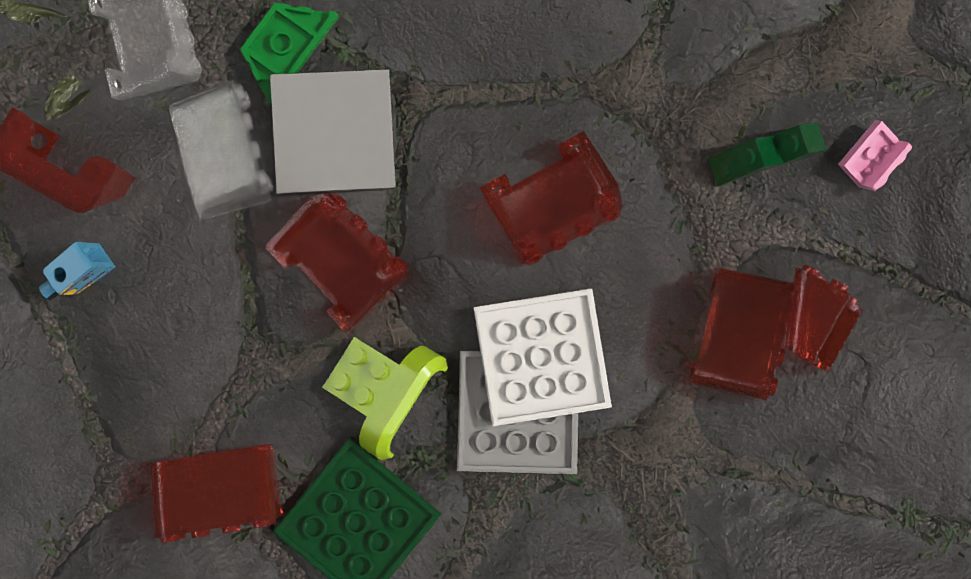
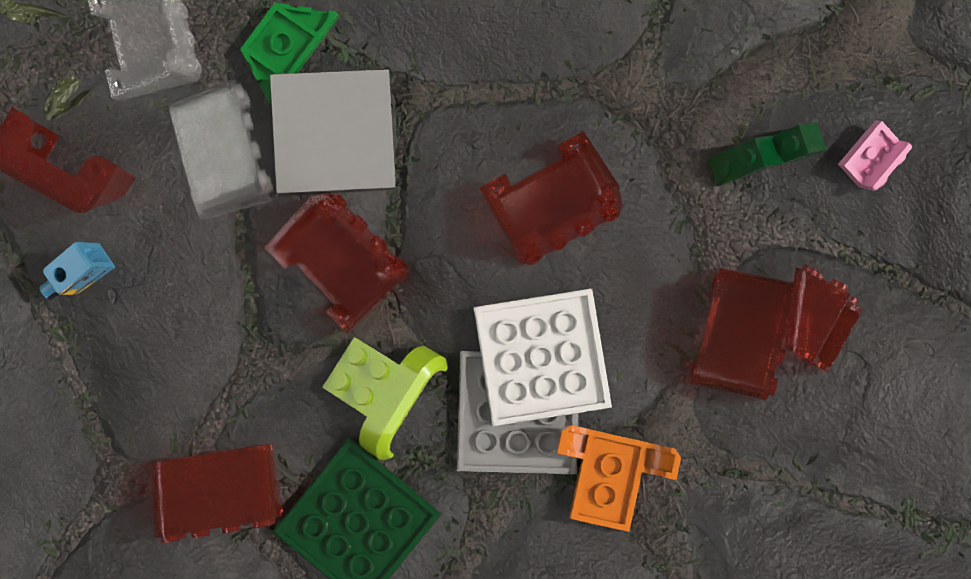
(612, 473): none -> orange piece

